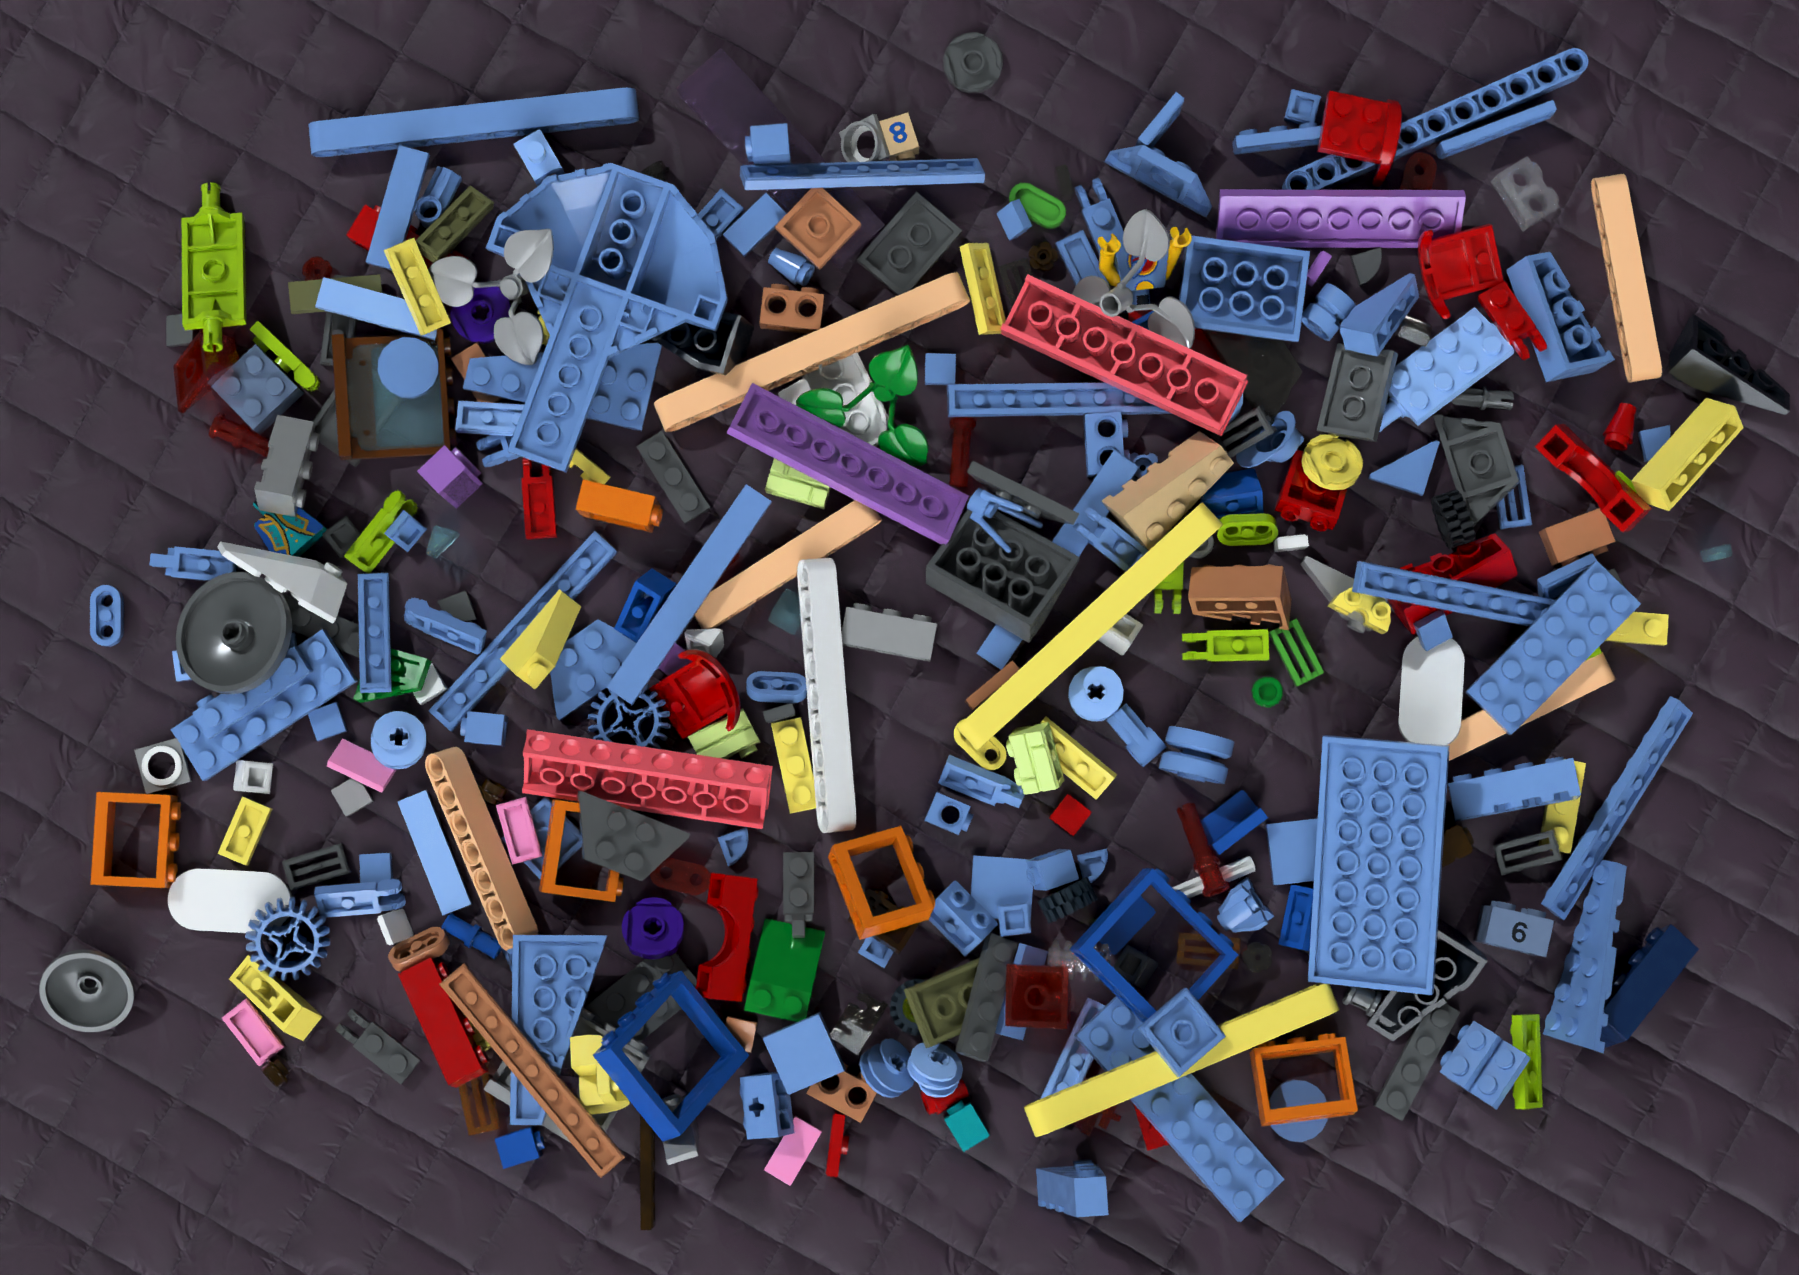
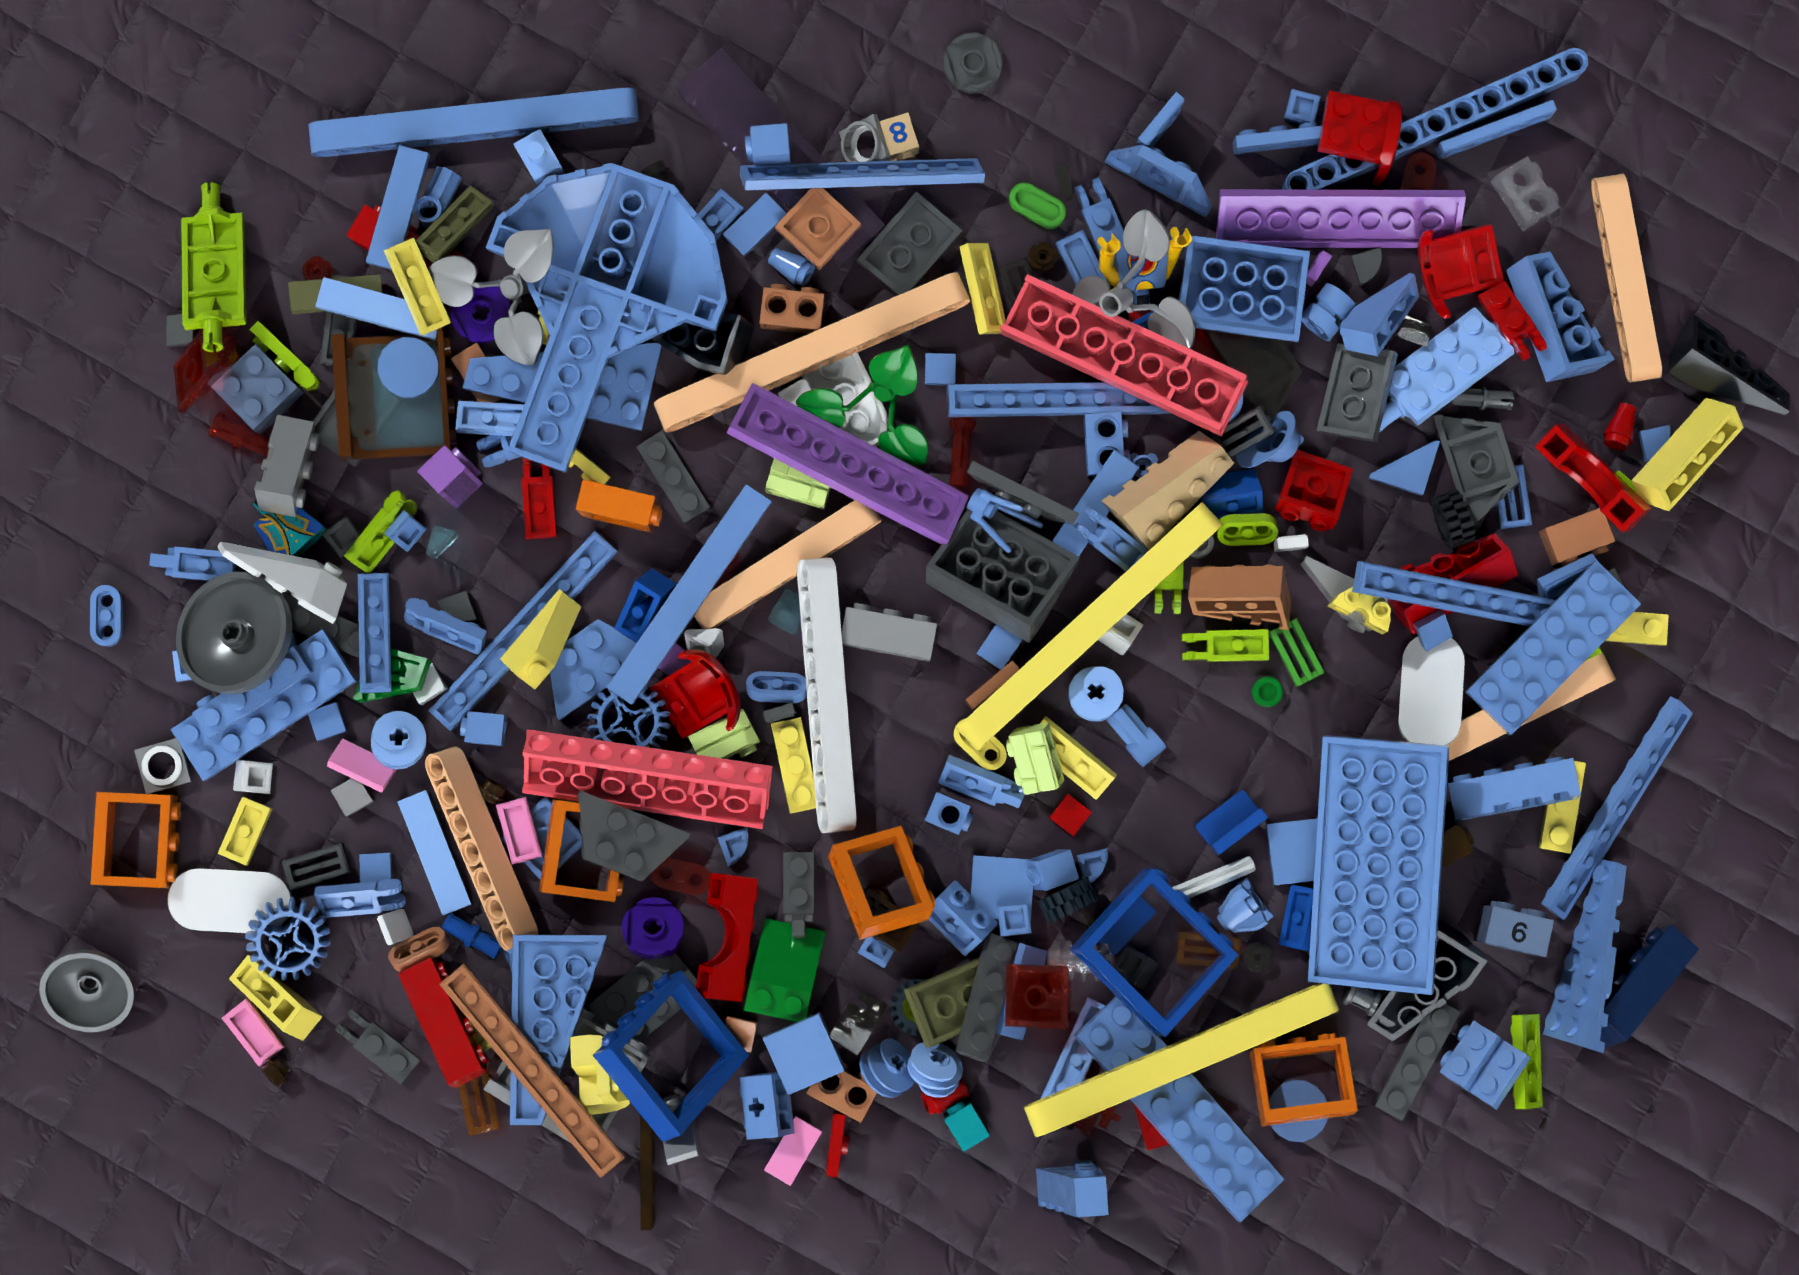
(520, 1146): blue brick -> none
(1014, 219): medium blue tile -> none
(1181, 1032): medium blue tile -> none
(1195, 759): medium blue wheel -> none
(1205, 862): clear red pin -> none
(1332, 462): light yellow tile -> none
(1552, 845): dark grey tile -> none
(1716, 553): clear light blue tile -> none

